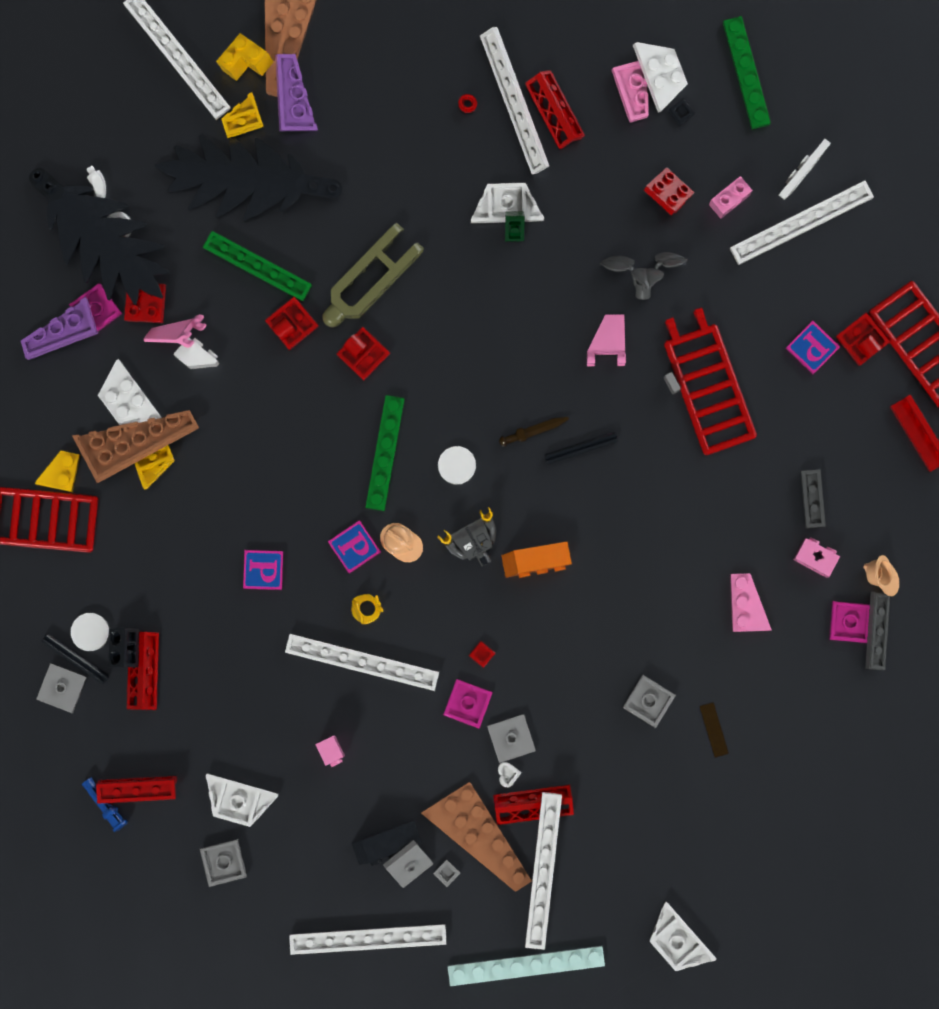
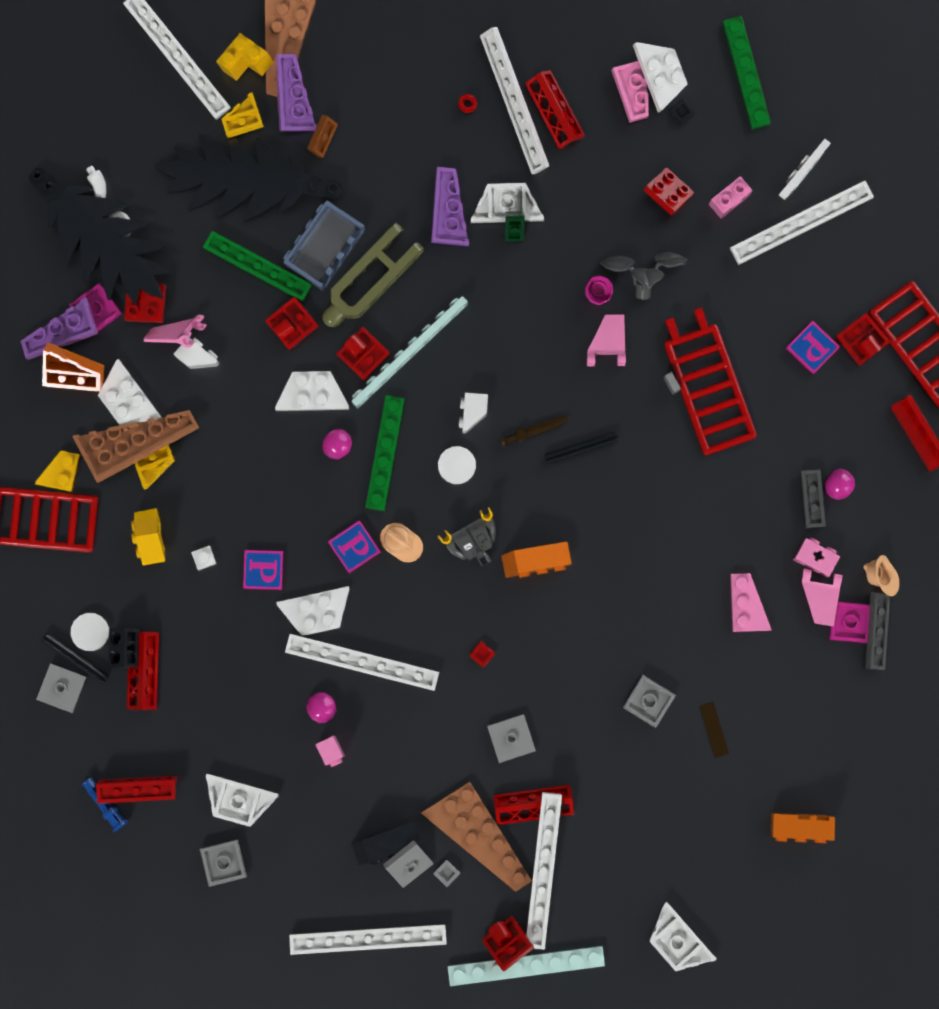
(70, 370): none -> orange wedge
(148, 537): none -> yellow brick
(203, 558): none -> white plate
(311, 392): none -> white wing
(316, 611): none -> white wing
(321, 707): none -> dark pink hair
(322, 136): none -> dark orange plate
(324, 245): none -> window
(336, 444): none -> dark pink hair
(357, 614): yellow piece -> none
(403, 357): none -> light aqua plate
(448, 217): none -> medium lavender wing
(467, 703): dark pink tile -> none
(474, 410): none -> white slope
(507, 943): none -> red plate
(508, 774): white tile -> none
(598, 289): none -> dark pink hair
(802, 827): none -> orange wedge
(822, 598): none -> bright pink flag
(839, 484): none -> dark pink hair

